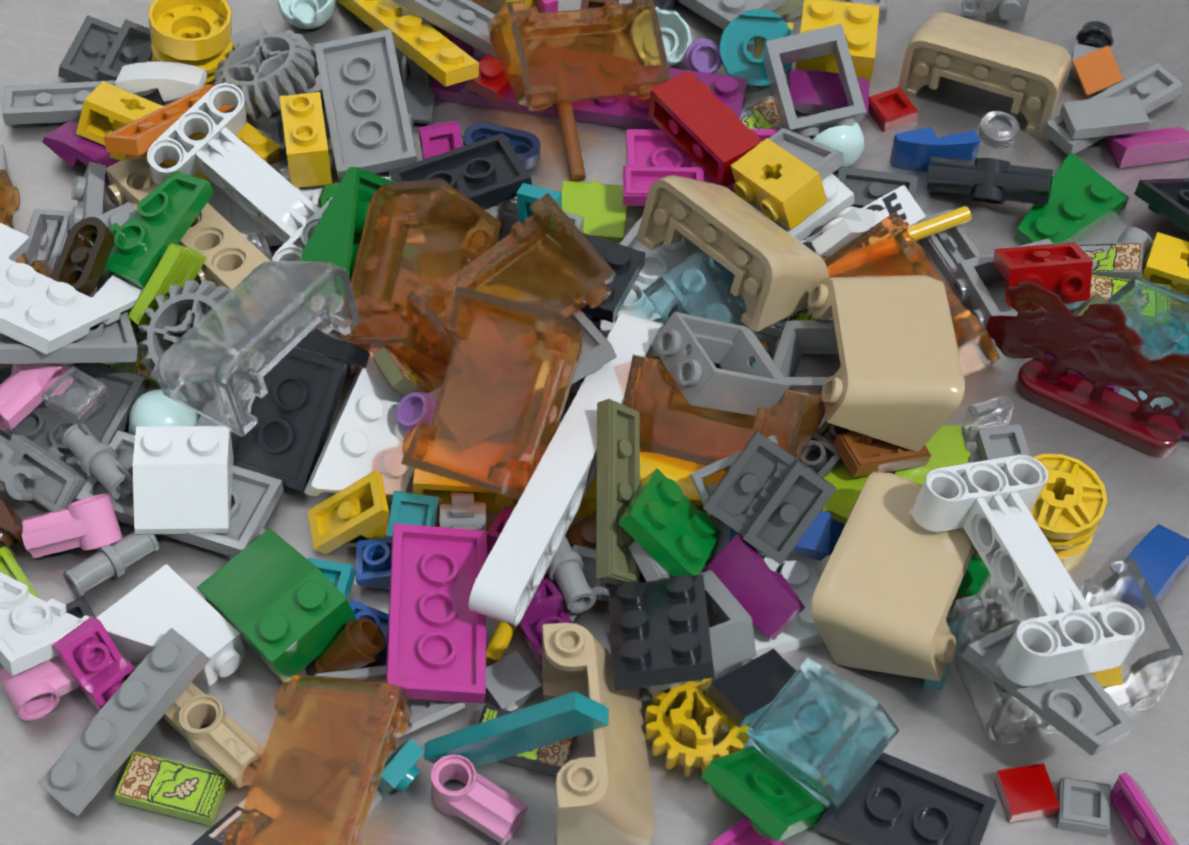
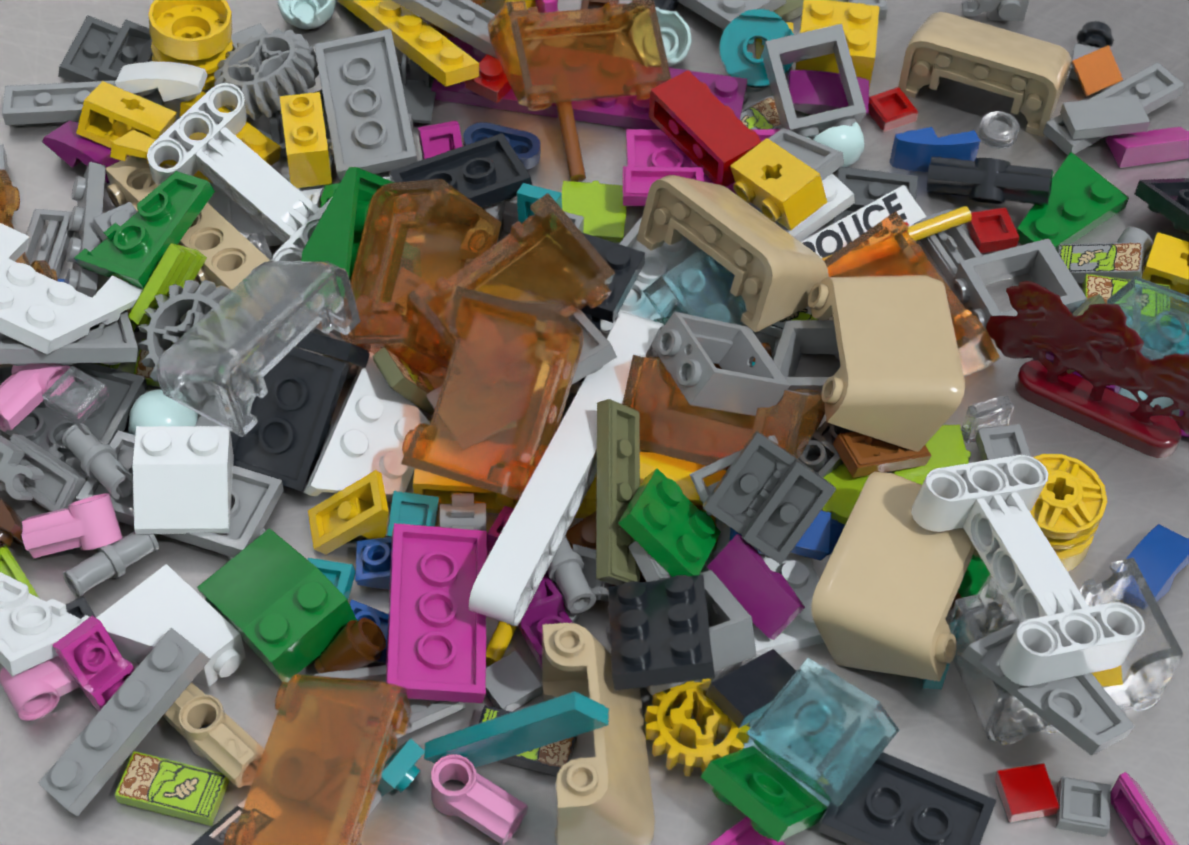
(84, 255): dark brown plate -> none
(139, 135): orange plate -> none
(415, 409): medium lavender plate -> none
(703, 56): medium lavender plate -> none
(843, 229): white slope -> none
(992, 230): none -> red plate
(1057, 267): red bracket -> none

